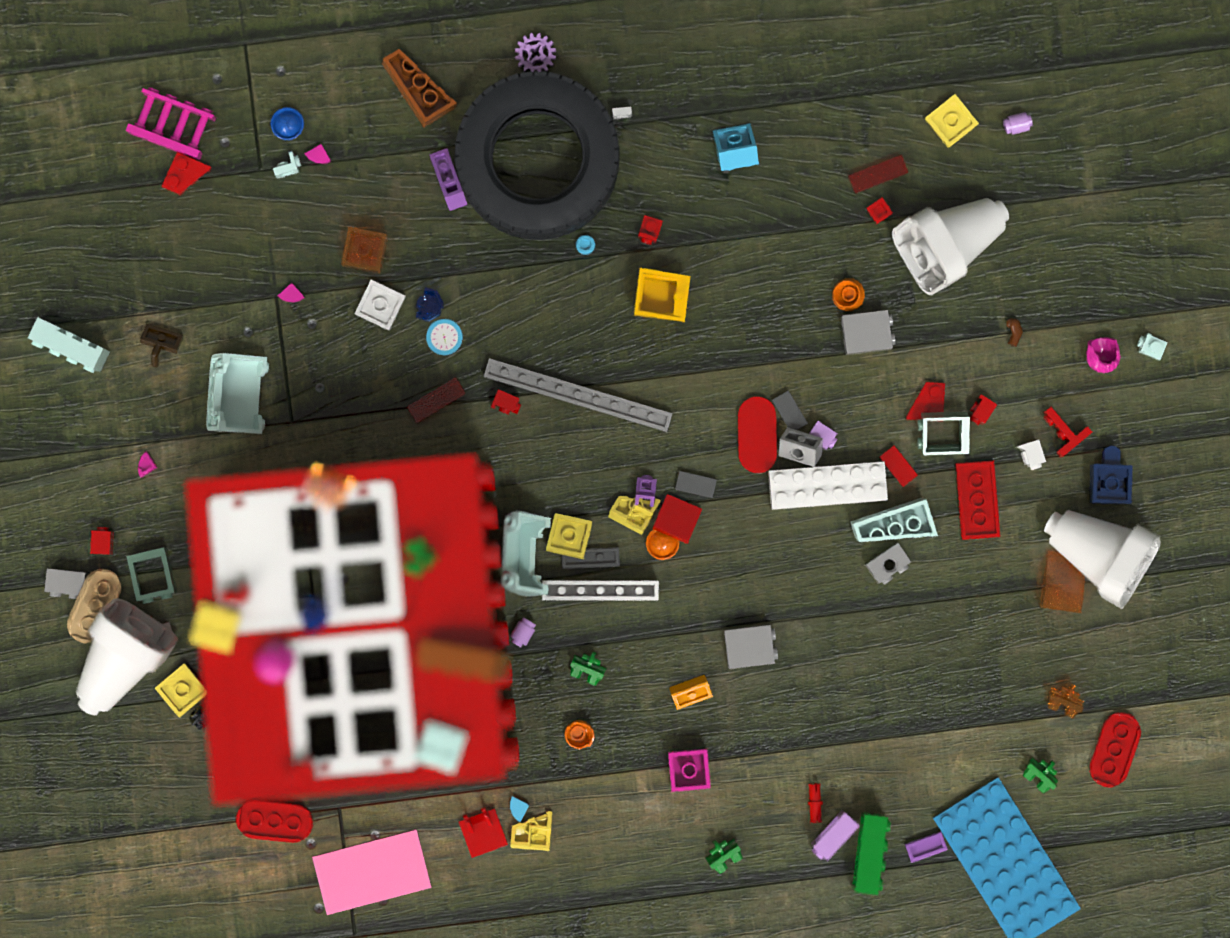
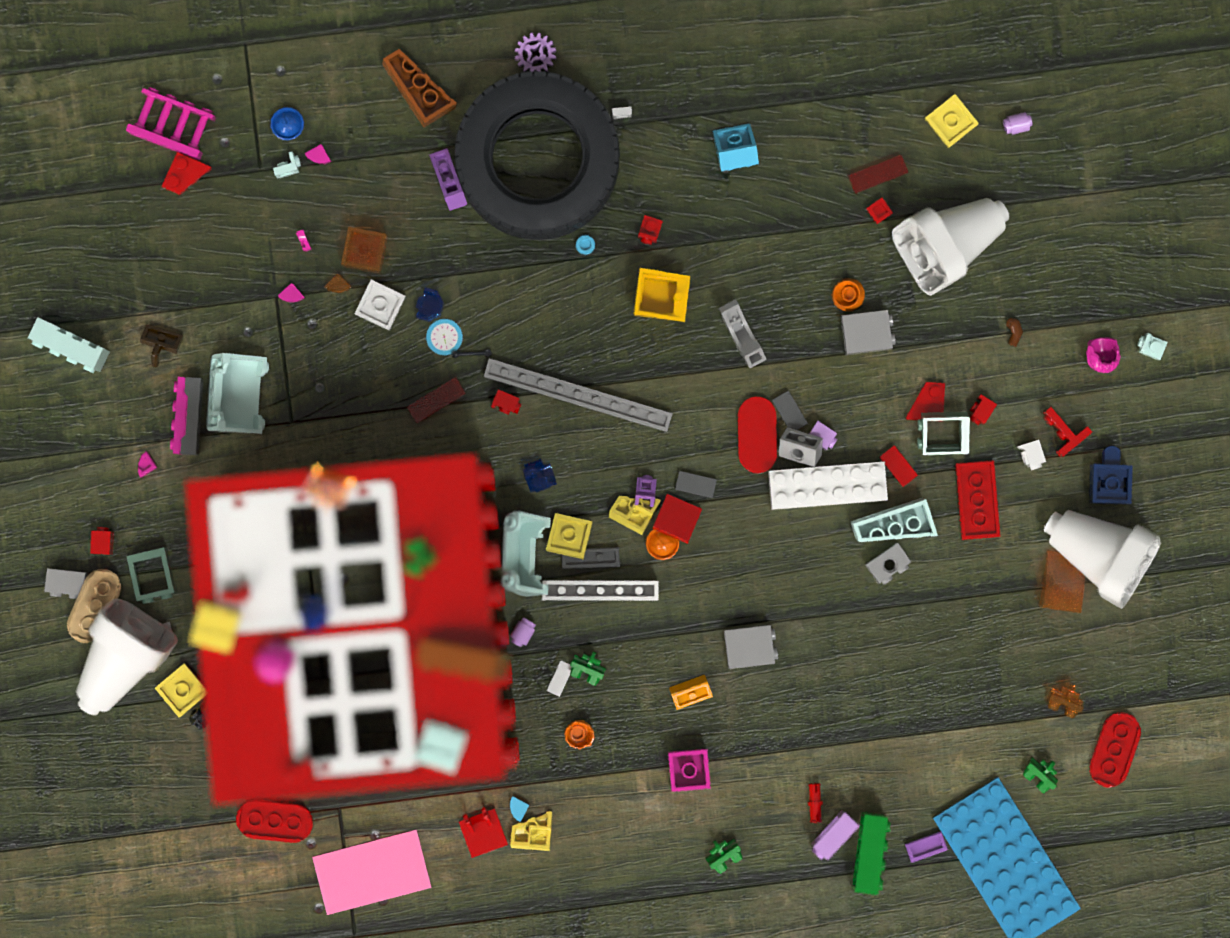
(187, 416): none -> piece
(304, 240): none -> dark pink tile
(338, 285): none -> clear orange tile
(455, 354): none -> black hinge
(539, 476): none -> clear blue hair
(560, 678): none -> white sticker
(741, 334): none -> light grey arch

